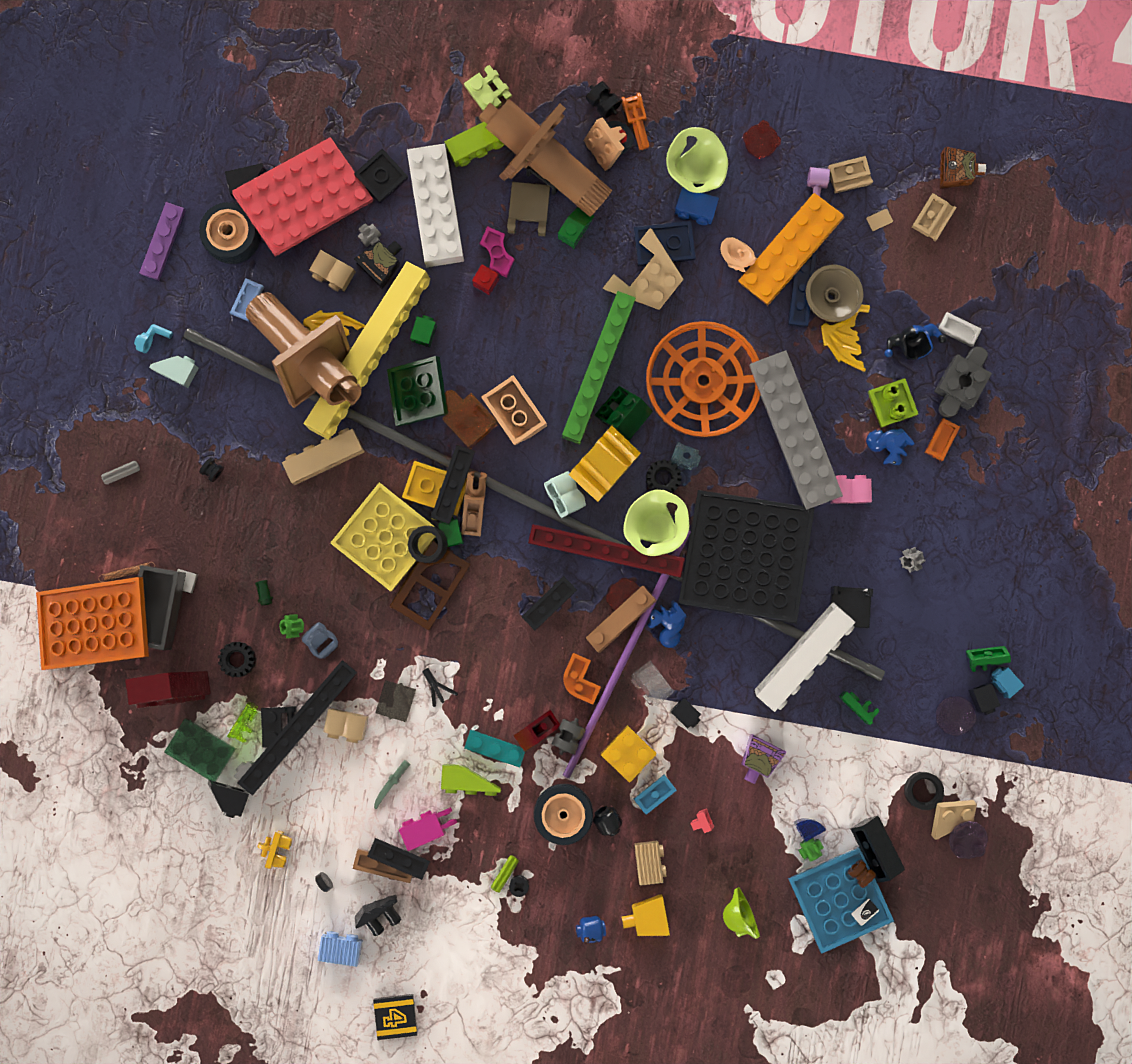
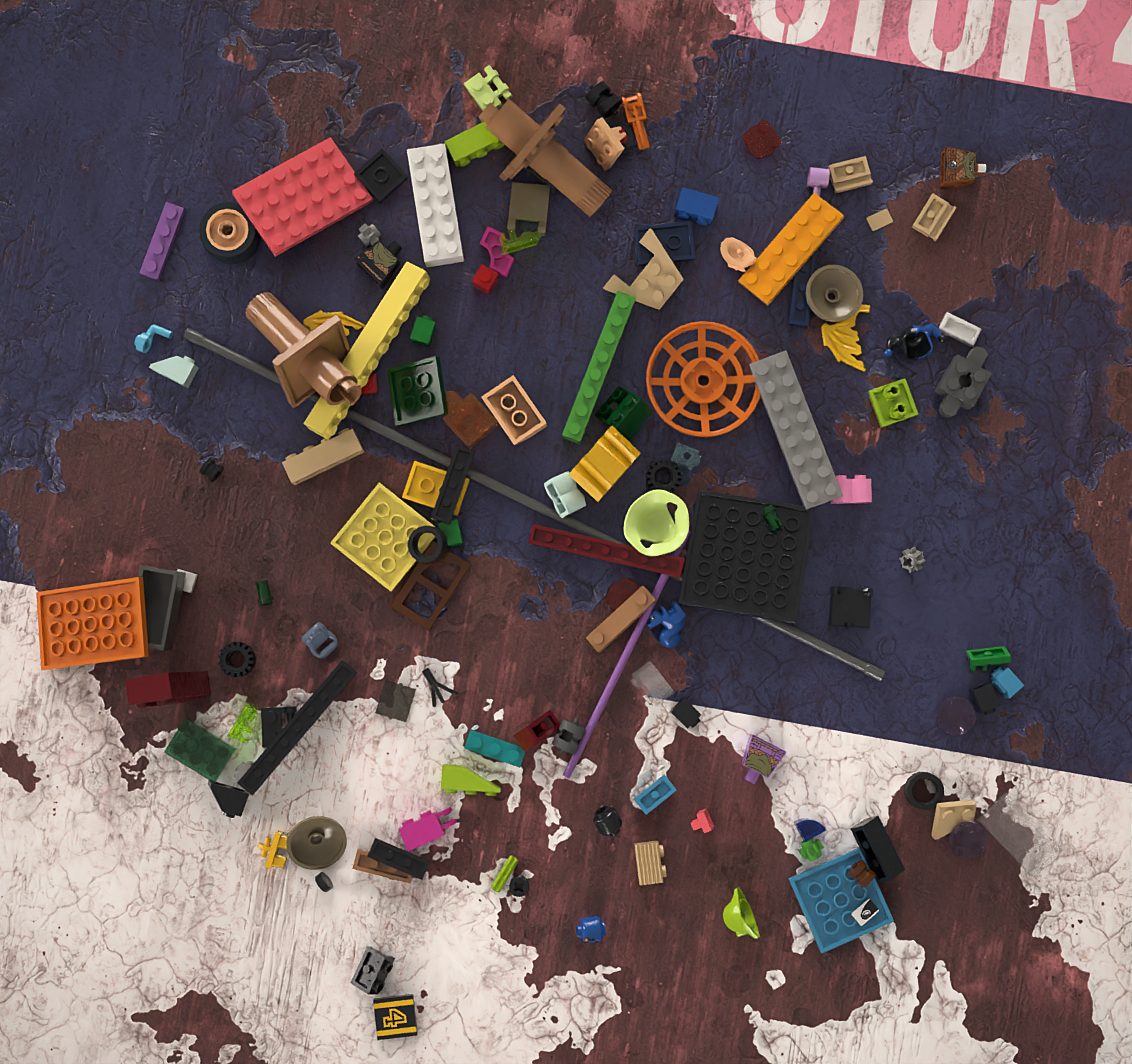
(118, 574): light nougat piece -> none
(120, 472): light grey axle -> none
(240, 176): black slope -> none
(246, 294): light blue plate -> none
(291, 626): bright green gear -> none
(316, 851): none -> dark tan dish
(332, 271): tan brick -> none
(340, 949): light blue brick -> none
(345, 724): tan brick -> none
(369, 913): black connector -> none
(371, 386): none -> red plate
(372, 971): none -> black bracket
(393, 779): sand green piece -> none
(473, 505): medium nougat plate -> none
(525, 240): none -> clear neon green plate
(549, 603): black plate -> none
(558, 799): wheel -> none
(574, 227): green slope -> none
(574, 679): orange plate -> none
(628, 753): yellow brick -> none
(648, 917): yellow torso -> none
(702, 164): yellowish green piece -> none
(772, 517): none -> dark green pin
(804, 657): white brick -> none
(851, 701): green plate -> none
(893, 441): blue animal -> none
(942, 439): orange tile -> none
(1019, 835): none -> clear tile

